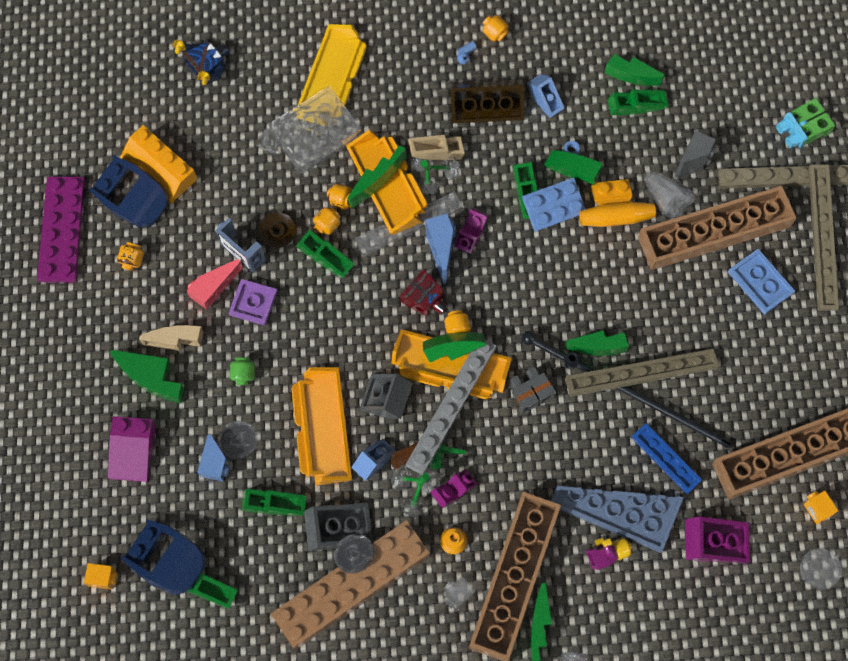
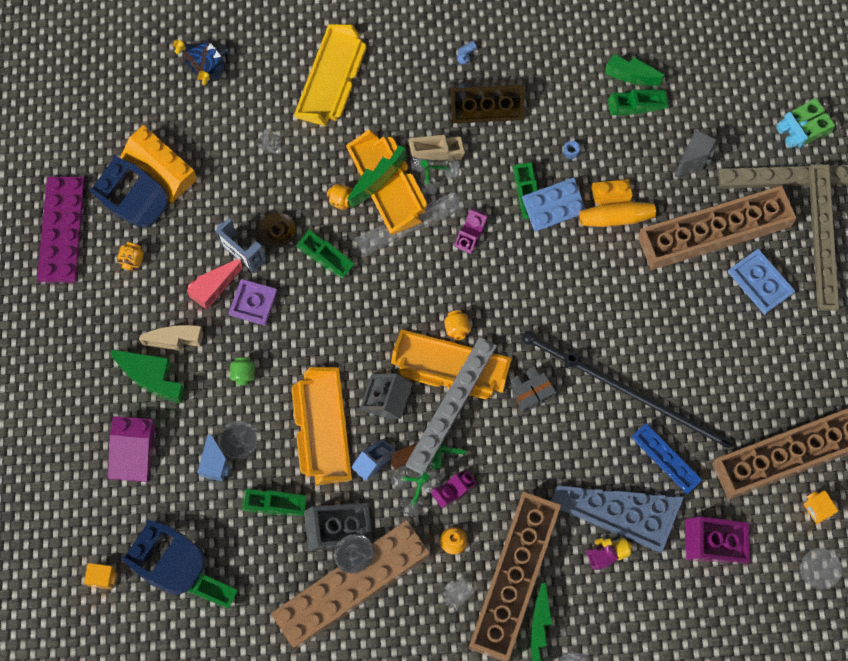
(315, 130): clear slope -> none
(326, 221): light orange head -> none
(424, 295): dark red torso -> none
(440, 238): medium blue slope -> none
(453, 345): green slope -> none
(495, 28): light orange head -> none
(545, 94): medium blue slope -> none
(574, 166): green slope -> none
(598, 345): green slope -> none
(641, 372): dark tan plate -> none
(668, 194): clear cone -> none

